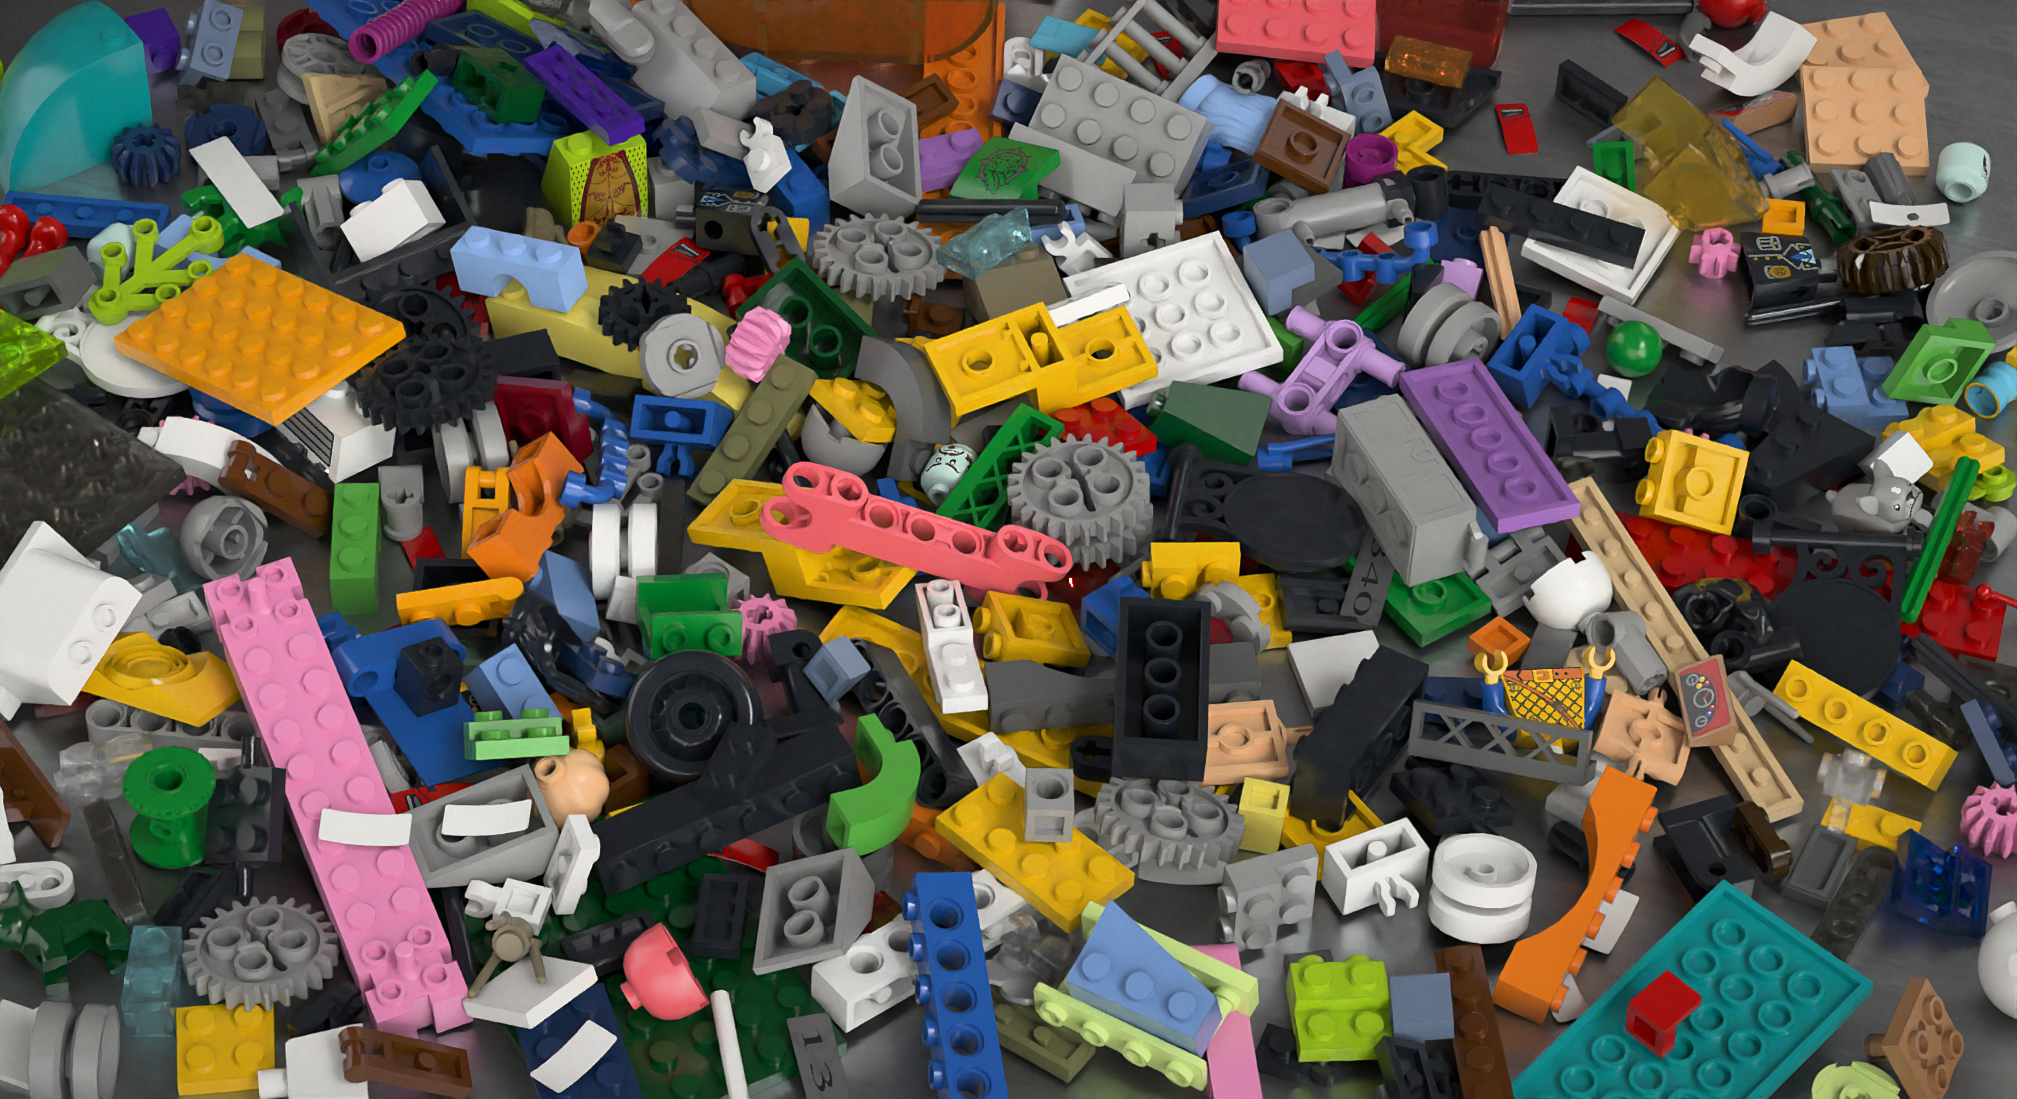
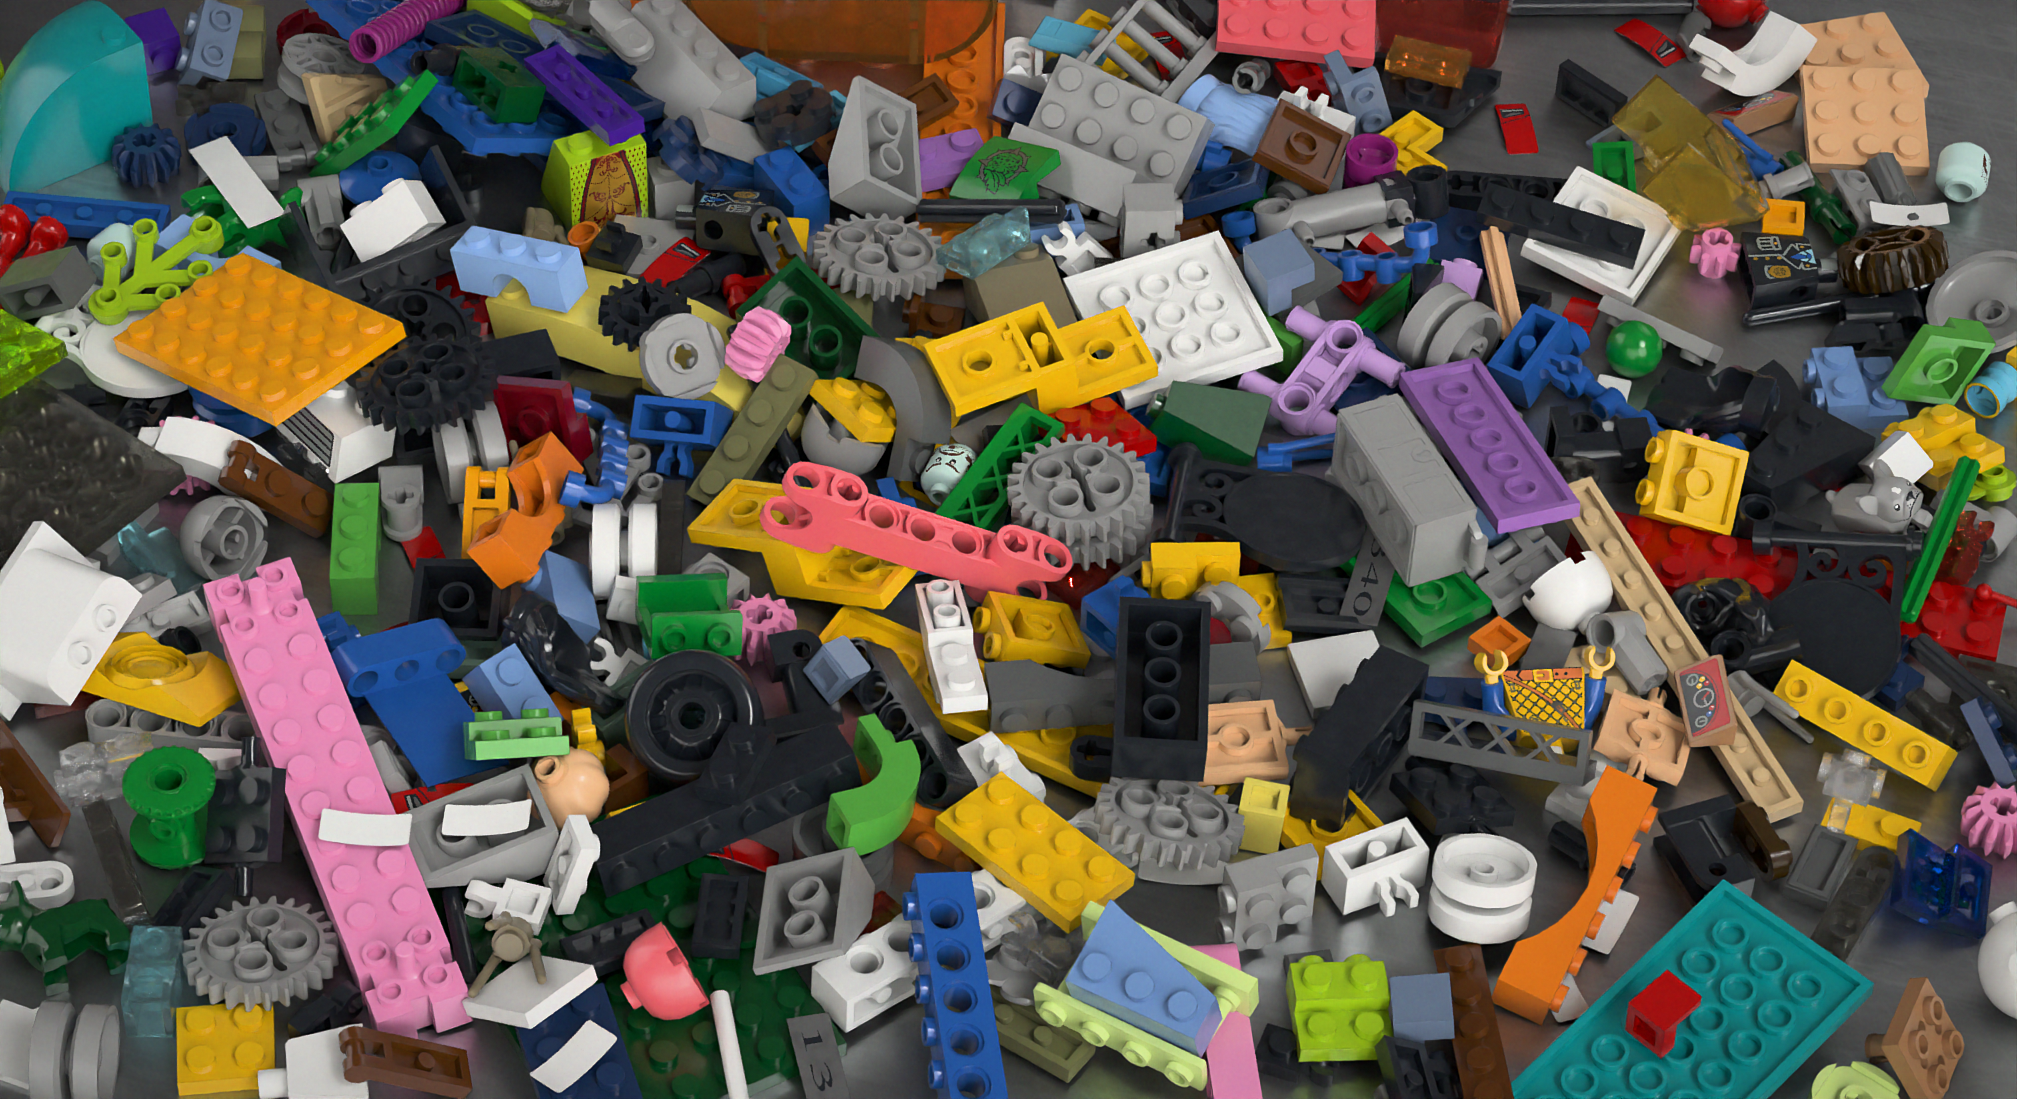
(429, 676): black brick -> none
(461, 603): light orange plate -> none
(596, 669): dark blue plate -> none
(767, 156): white plate -> none
(1048, 805): light grey brick -> none
(1092, 301): white plate -> none

